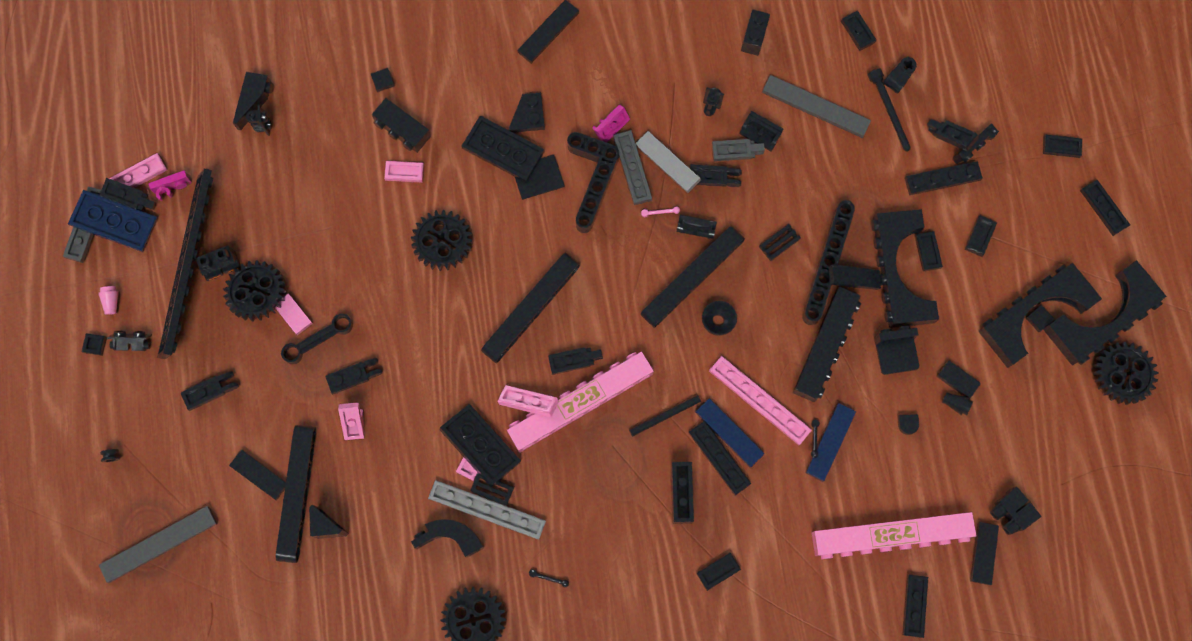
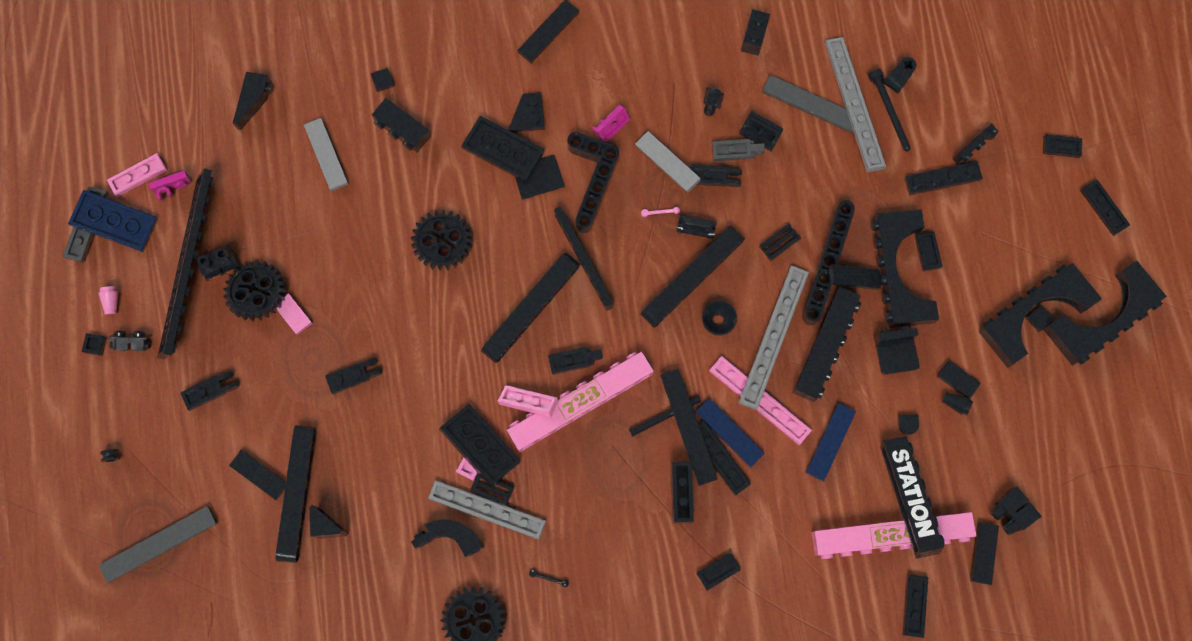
(126, 195): black hinge -> none
(259, 120): black hinge -> none
(316, 339): black piece -> none
(326, 154): none -> light grey tile
(351, 421): bright pink slope -> none
(404, 171): bright pink tile -> none
(583, 258): none -> black tile
(632, 168): dark grey plate -> none
(688, 427): none -> black tile
(773, 338): none -> light grey tile
(815, 423): black hinge -> none
(855, 105): none -> light grey tile
(858, 30): black plate -> none
(912, 497): none -> black brick
(953, 134): black hinge -> none
(981, 235): black tile -> none
(1108, 367): black gear -> none

